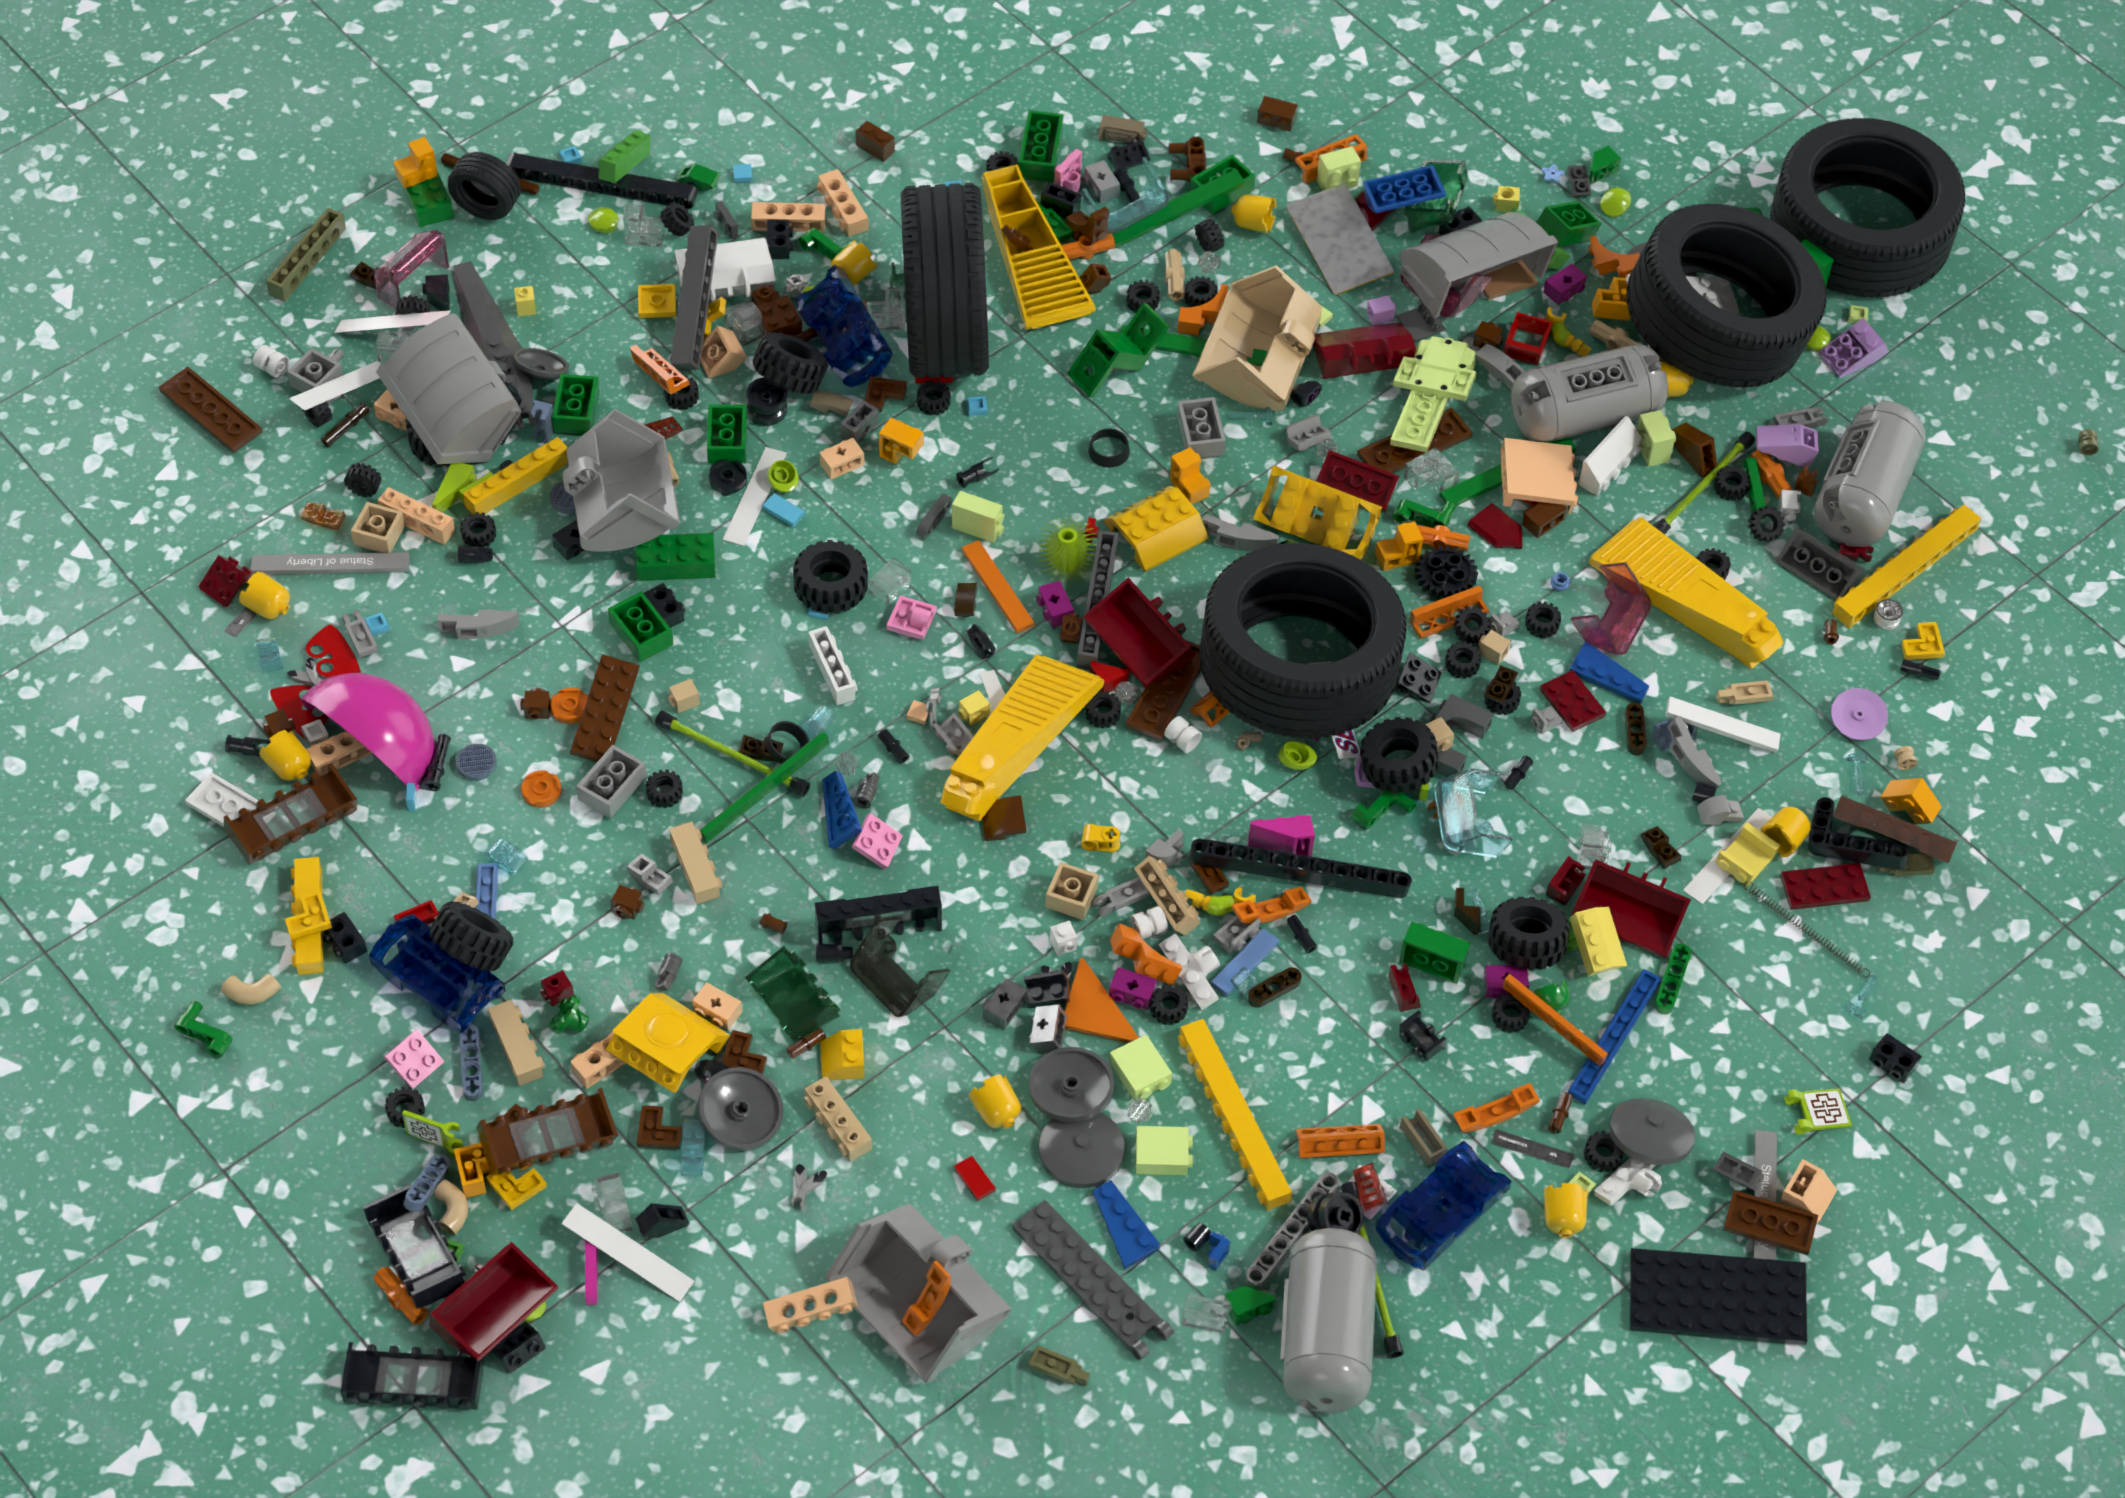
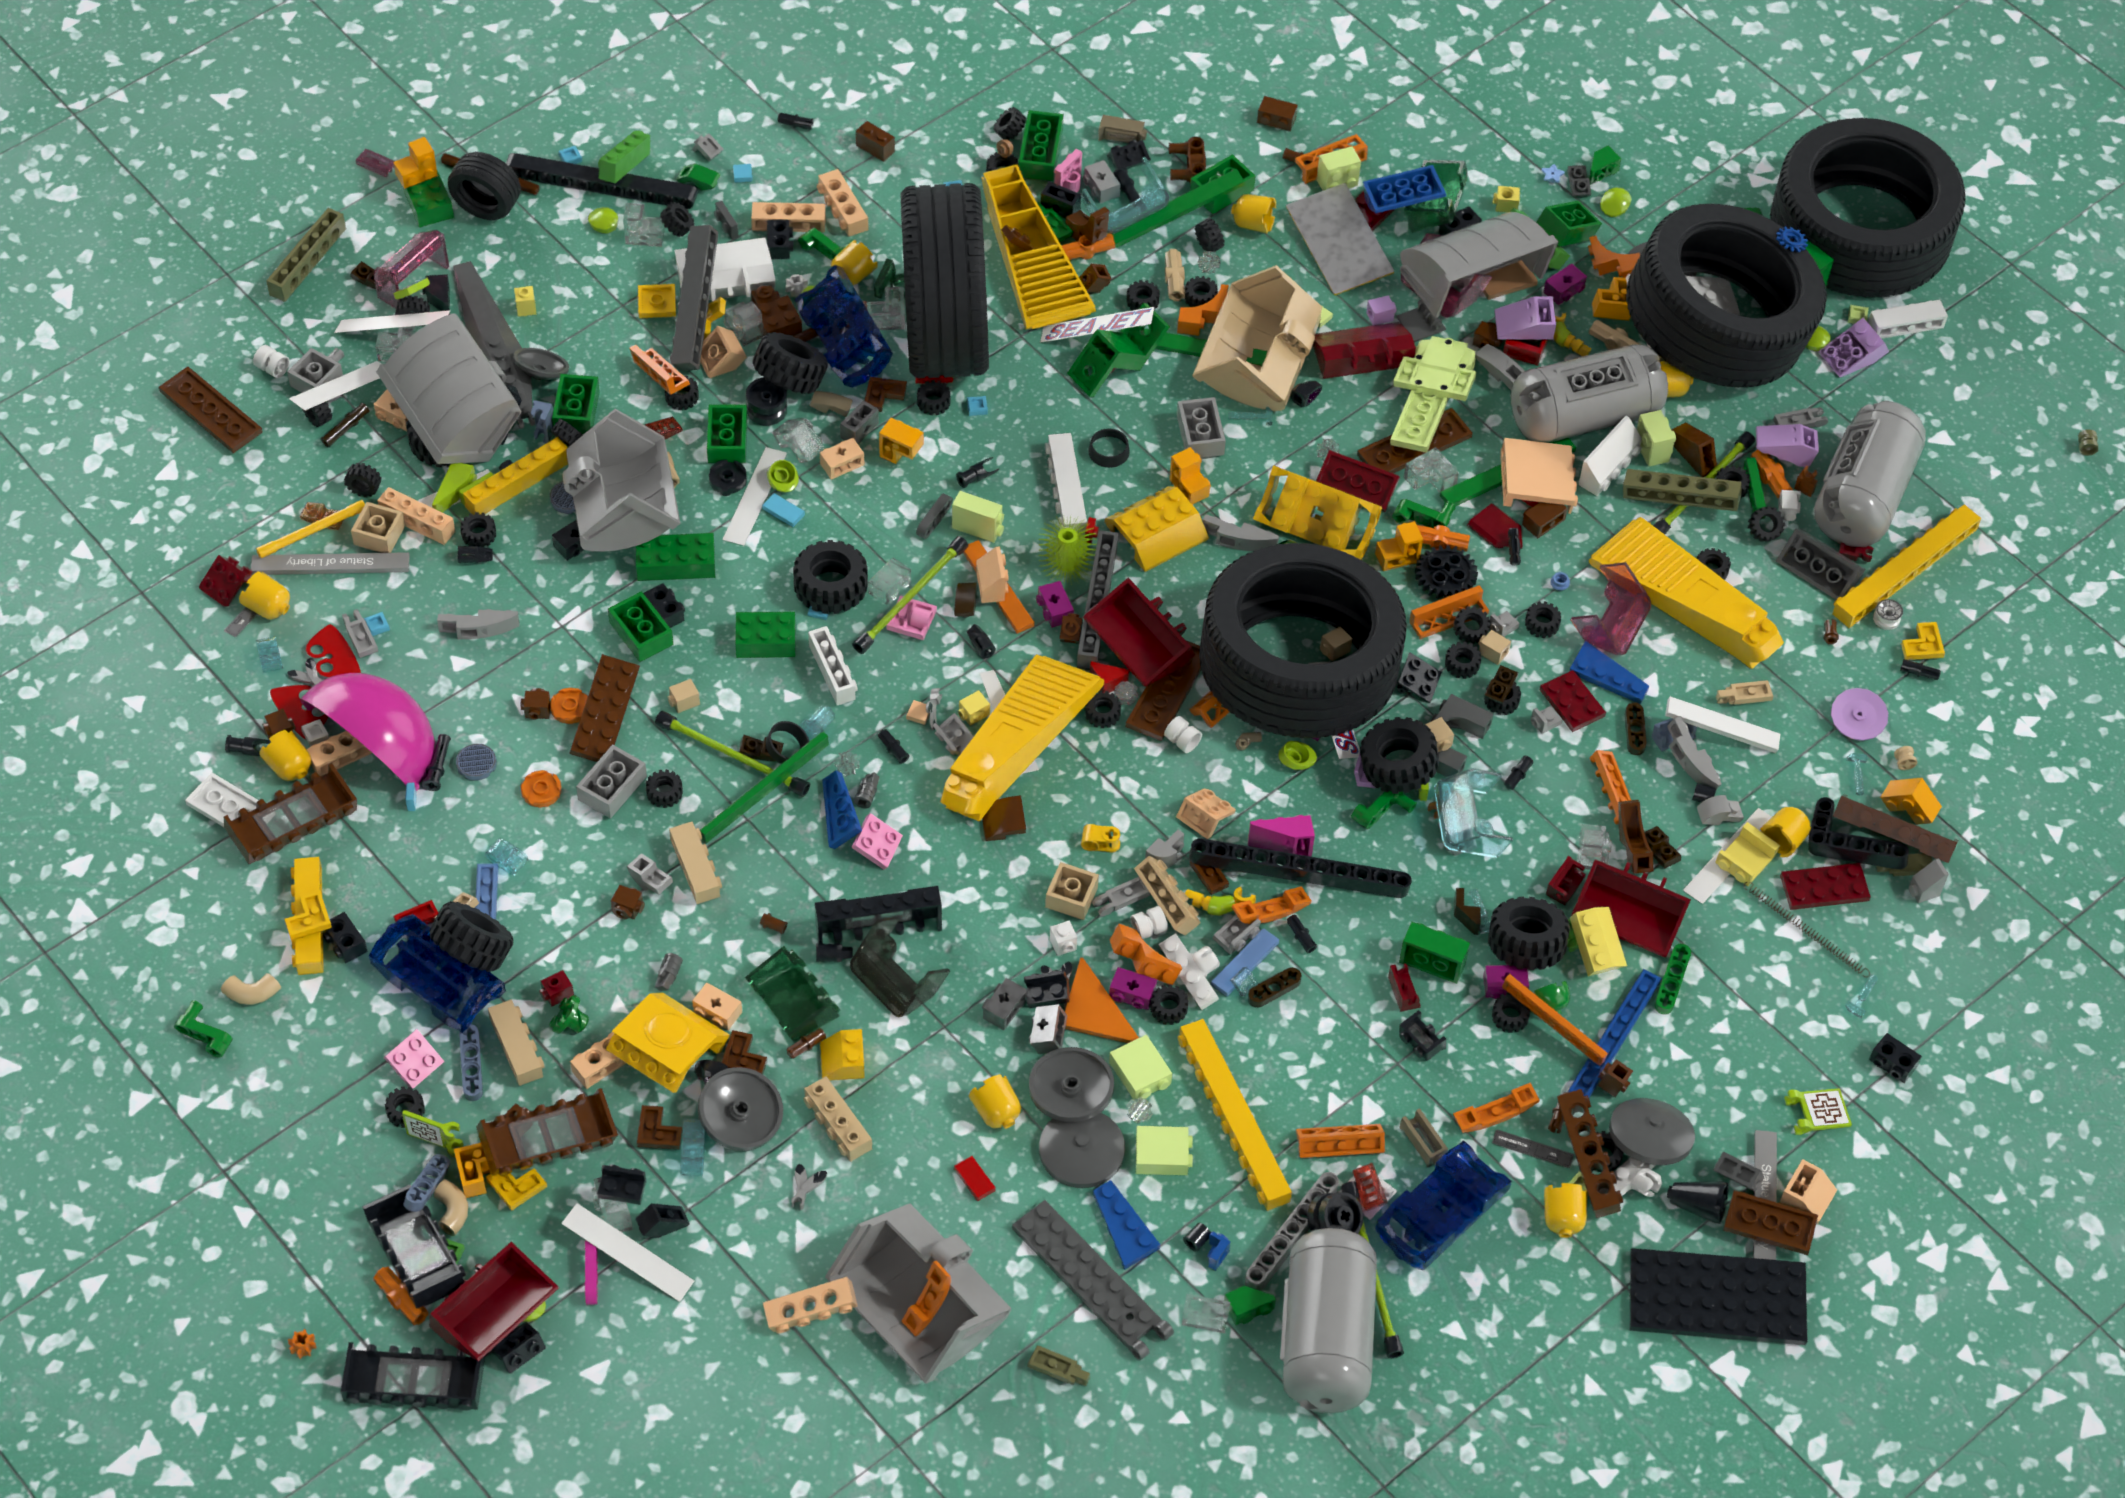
(272, 546): none -> yellow piece
(297, 1347): none -> orange gear
(374, 164): none -> clear pink tile
(412, 288): none -> lime tile
(565, 432): none -> black tyre
(622, 1184): none -> black bracket
(707, 146): none -> light grey bracket
(765, 634): none -> green brick
(795, 121): none -> black axle
(800, 437): none -> clear brick
(864, 641): none -> lime hose
(883, 279): none -> clear green tile
(992, 576): none -> light nougat slope
(1004, 148): none -> medium nougat plate
(1010, 123): none -> black tyre
(1066, 480): none -> white brick
(1089, 325): none -> sticker
(1204, 811): none -> light nougat bracket
(1307, 433): light grey bracket -> none
(1335, 644): none -> tan brick
(1514, 546): none -> black axle
(1526, 319): none -> lavender slope
(1602, 1203): none -> reddish brown brick
(1612, 779): none -> orange hinge
(1615, 1078): none -> reddish brown brick
(1633, 837): none -> reddish brown arch
(1682, 490): none -> olive brick
(1701, 1198): none -> black cone
(1798, 243): none -> blue gear
(1908, 319): none -> white brick
(1928, 882): none -> light grey slope

